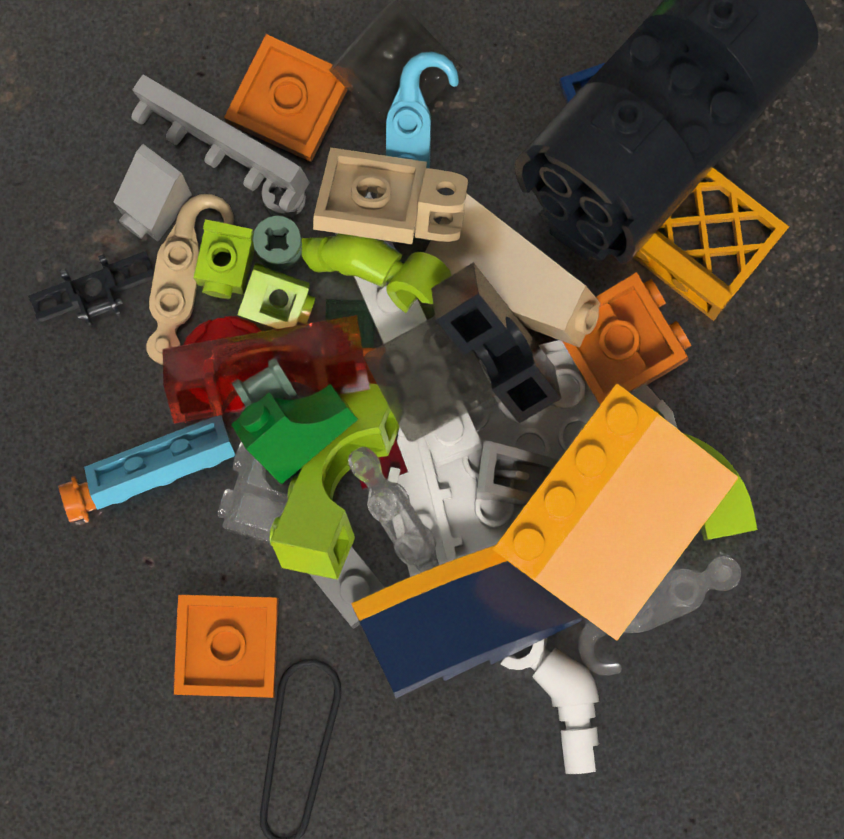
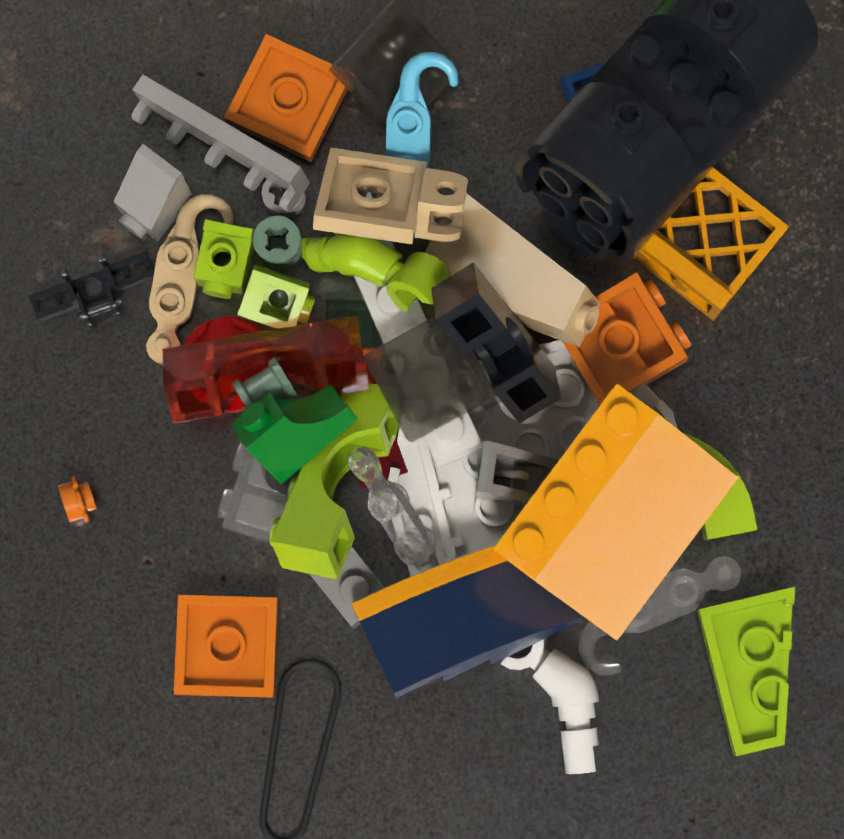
(159, 462): medium azure plate -> none
(749, 663): none -> lime wing

